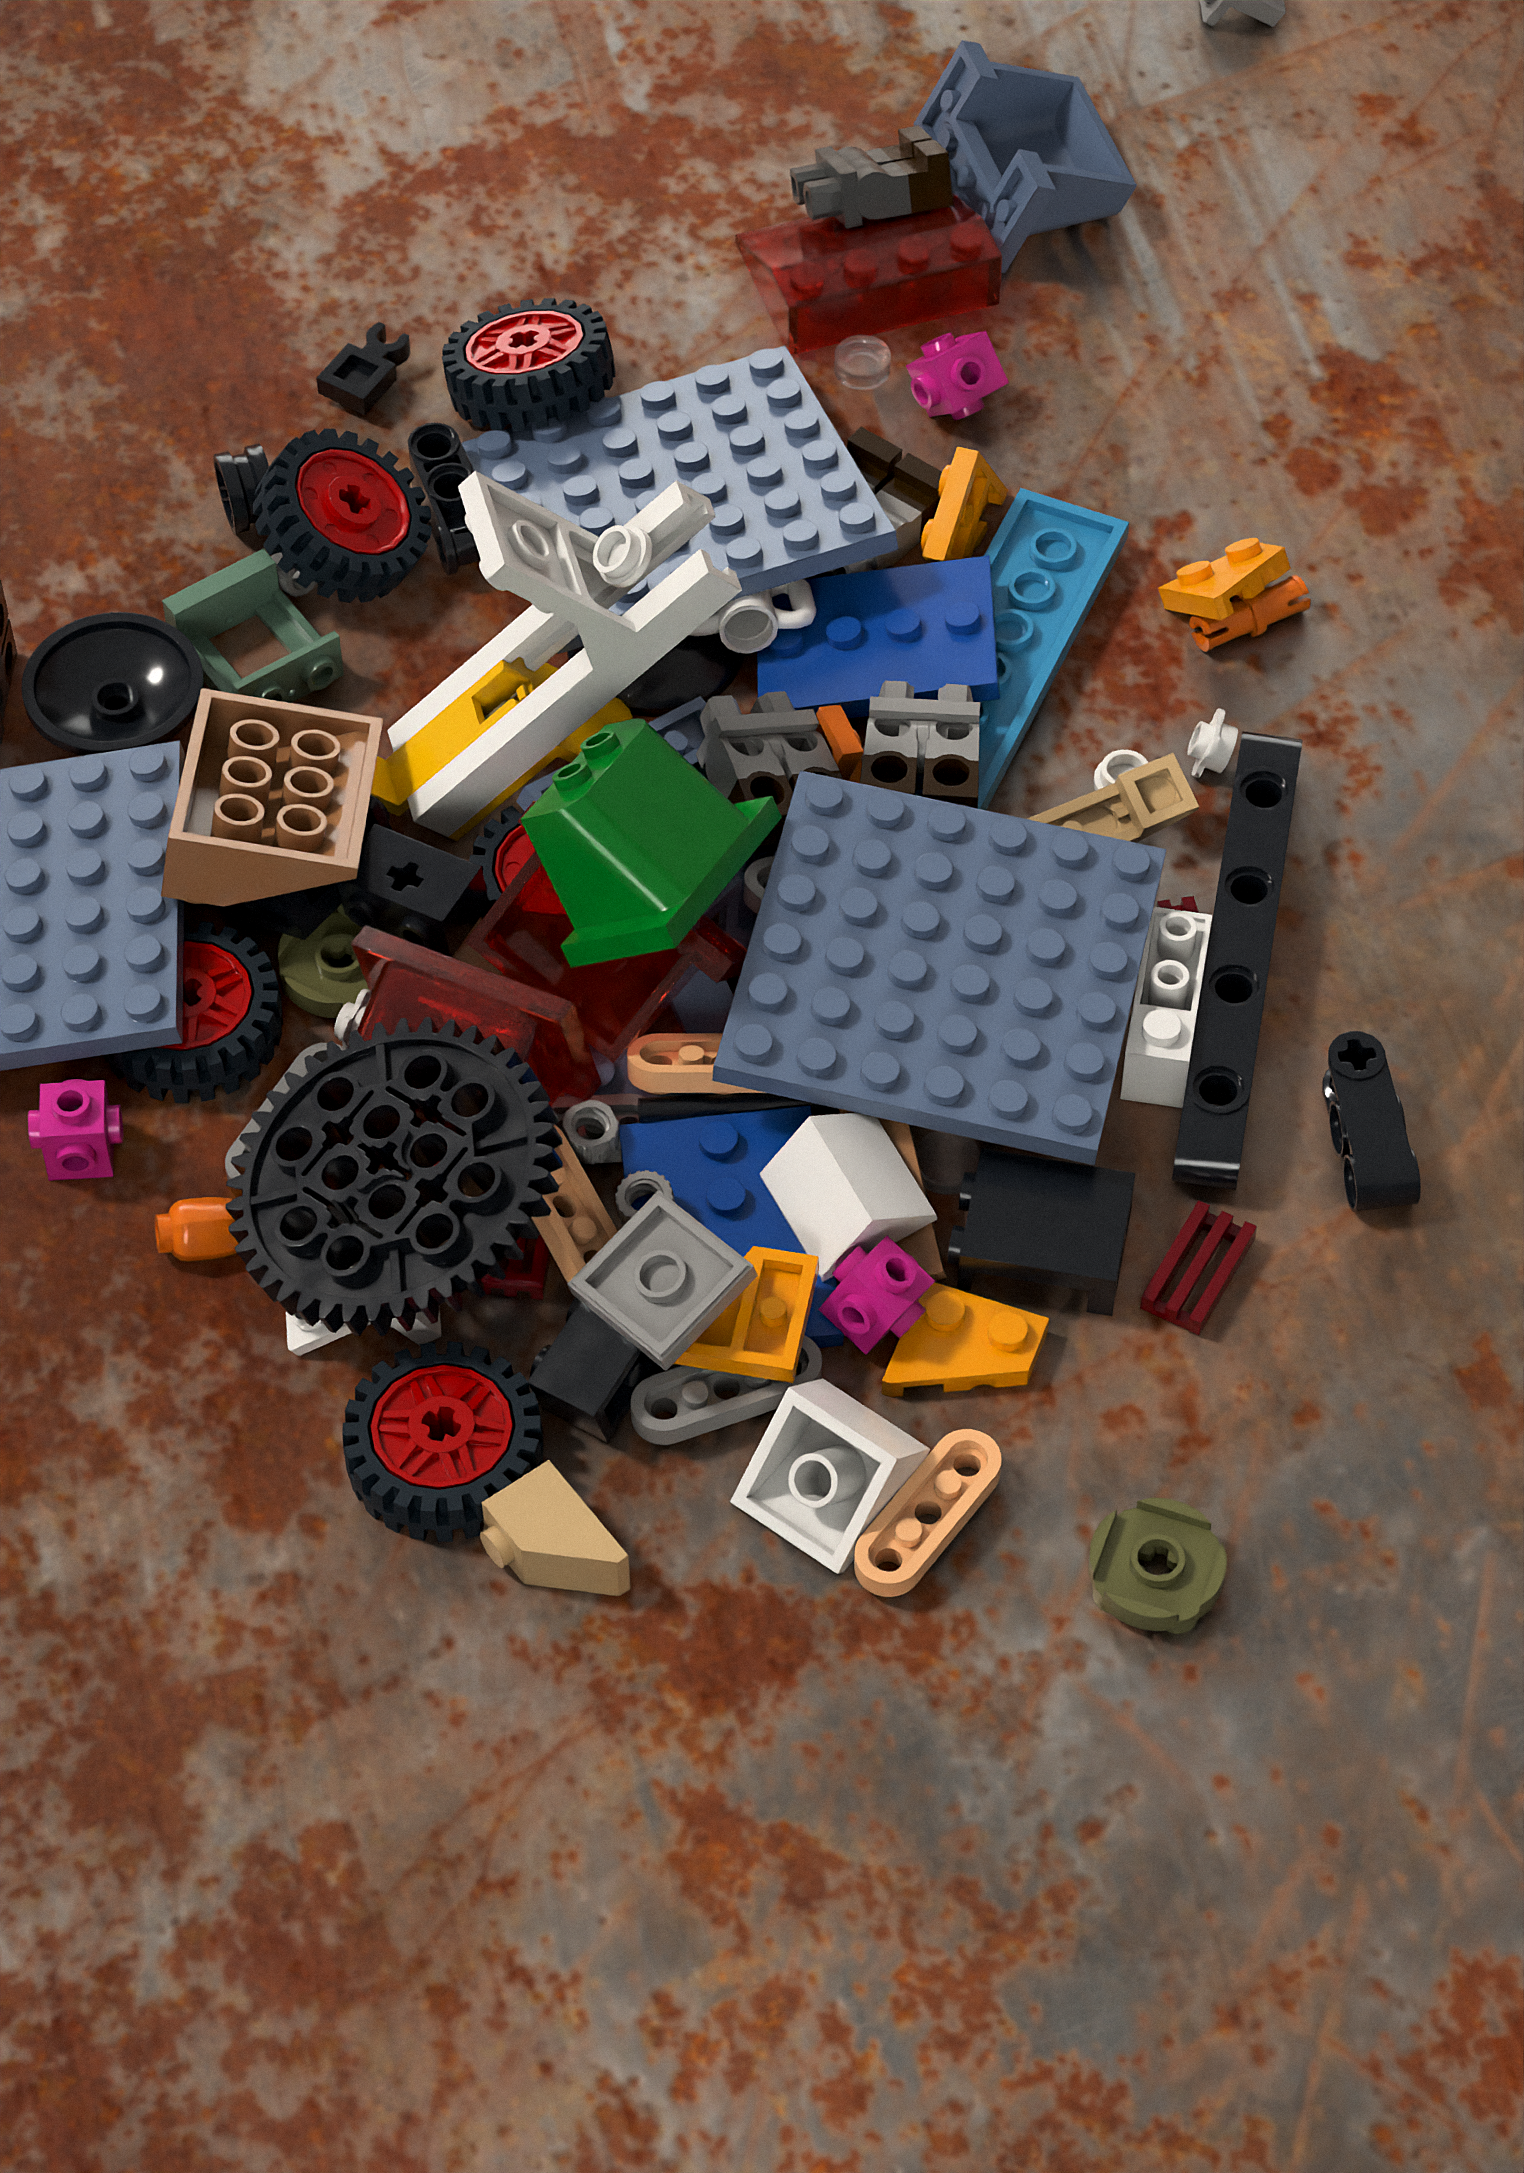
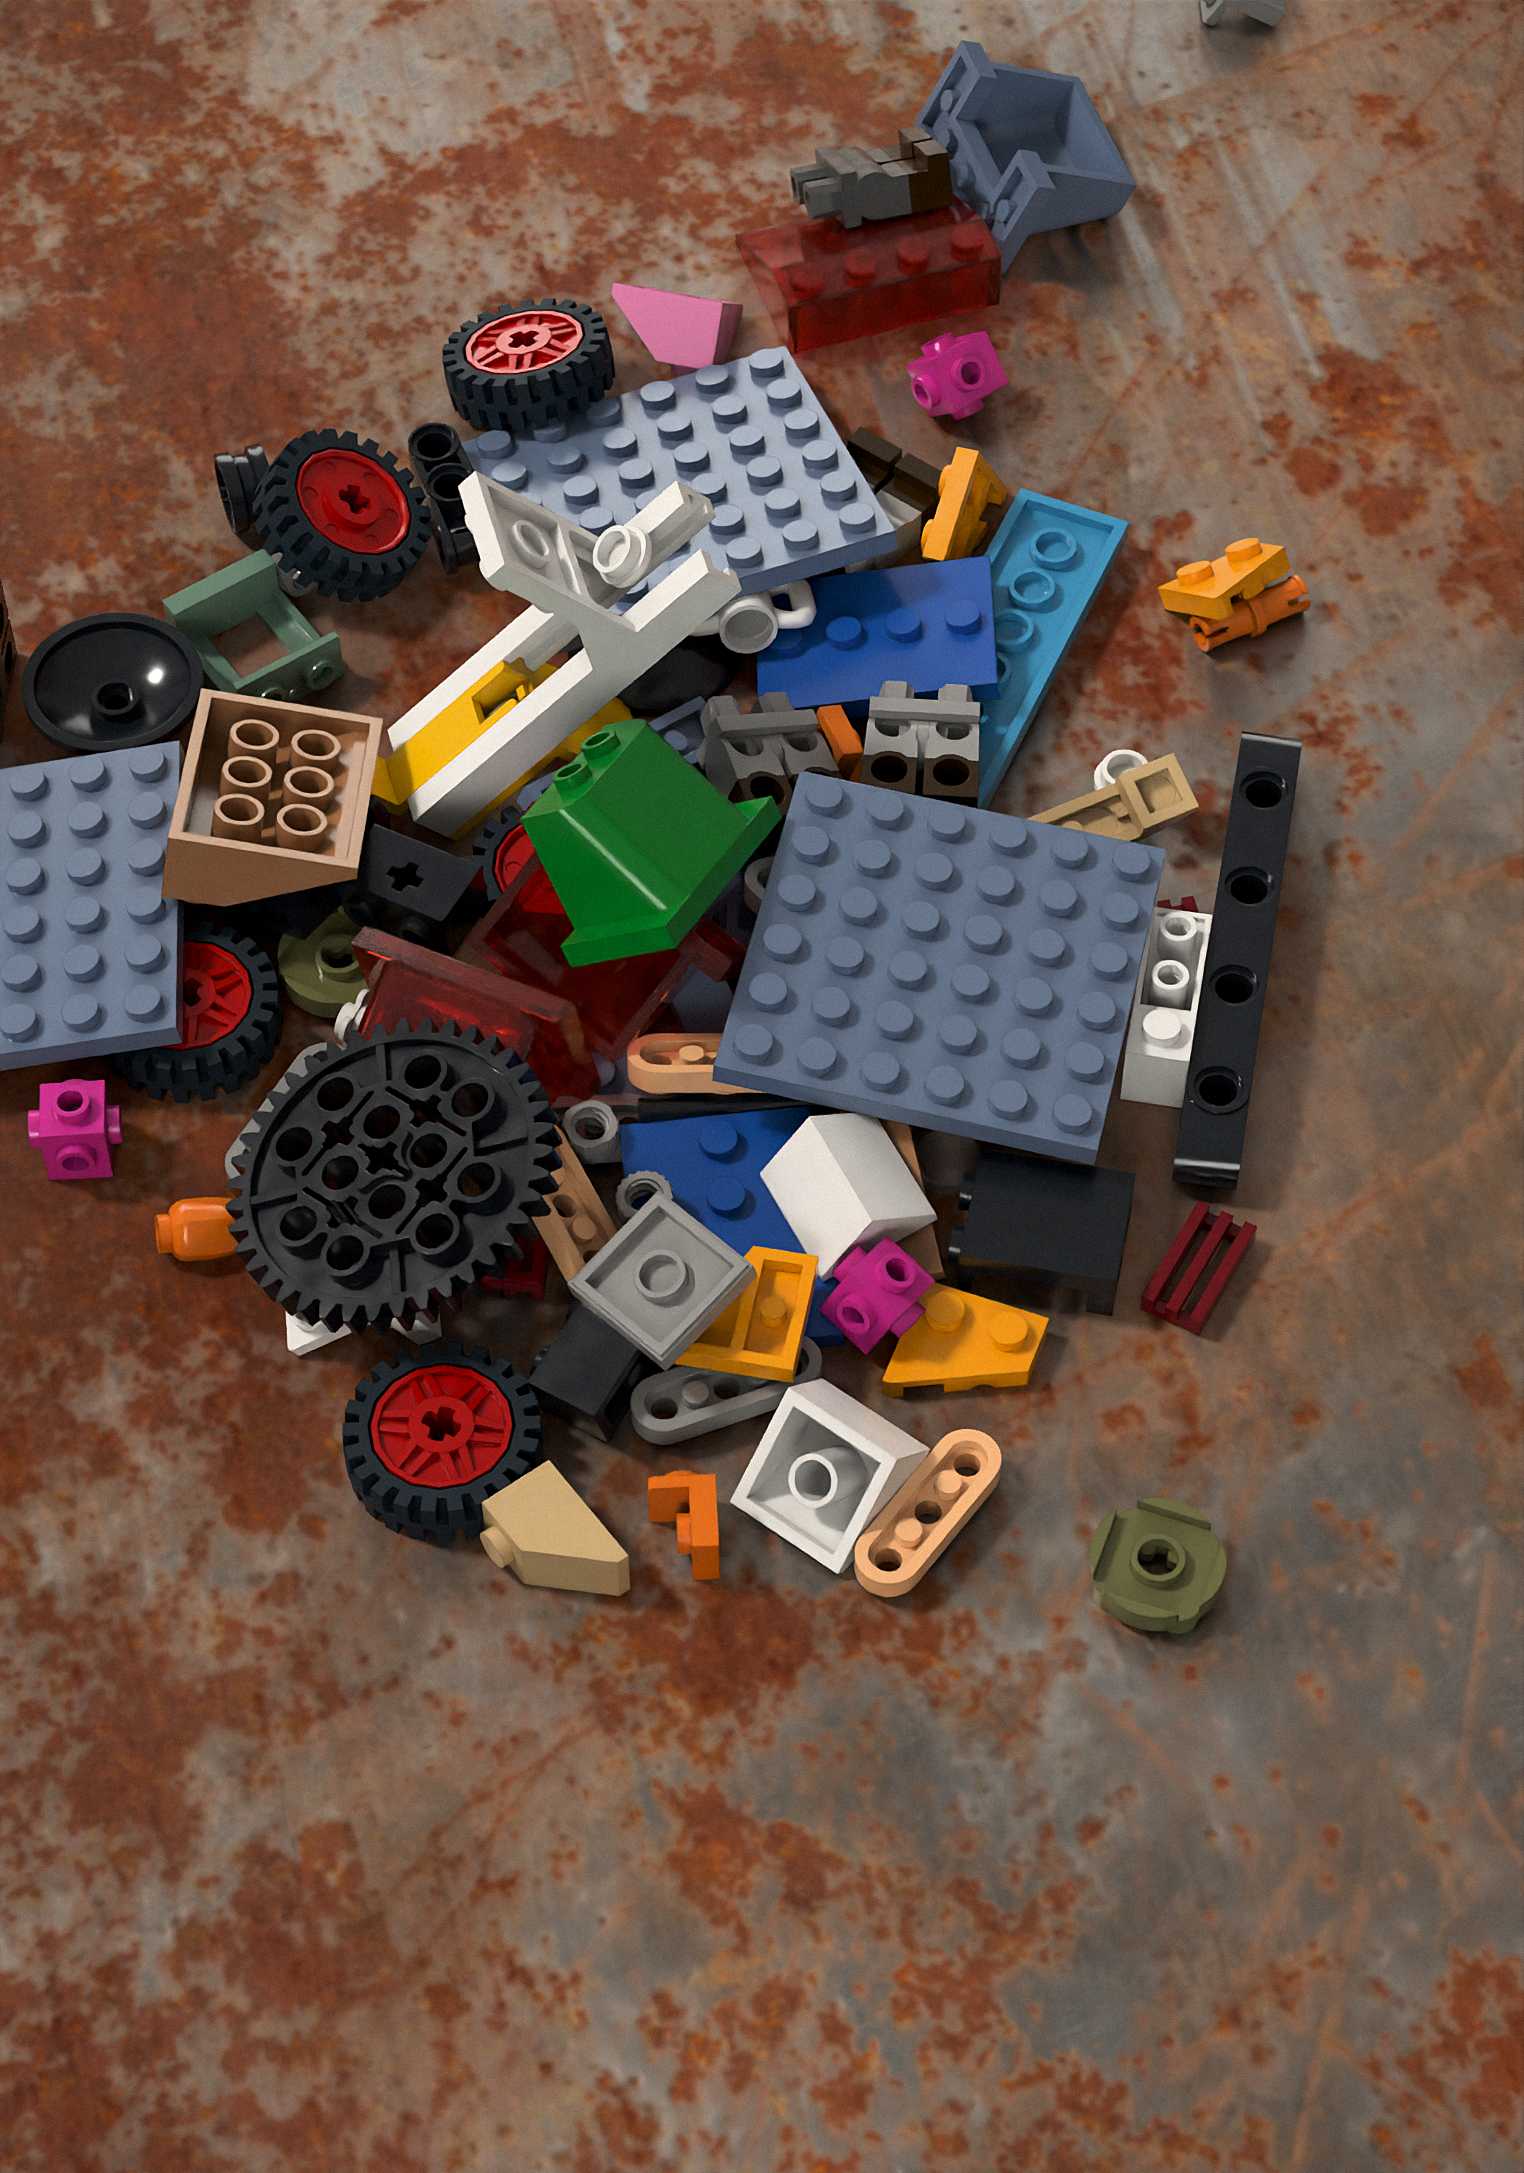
(364, 374): black plate -> none
(680, 326): none -> bright pink slope
(693, 1505): none -> orange bracket
(862, 362): clear tile -> none
(1212, 744): white plate -> none
(1368, 1125): black piece -> none

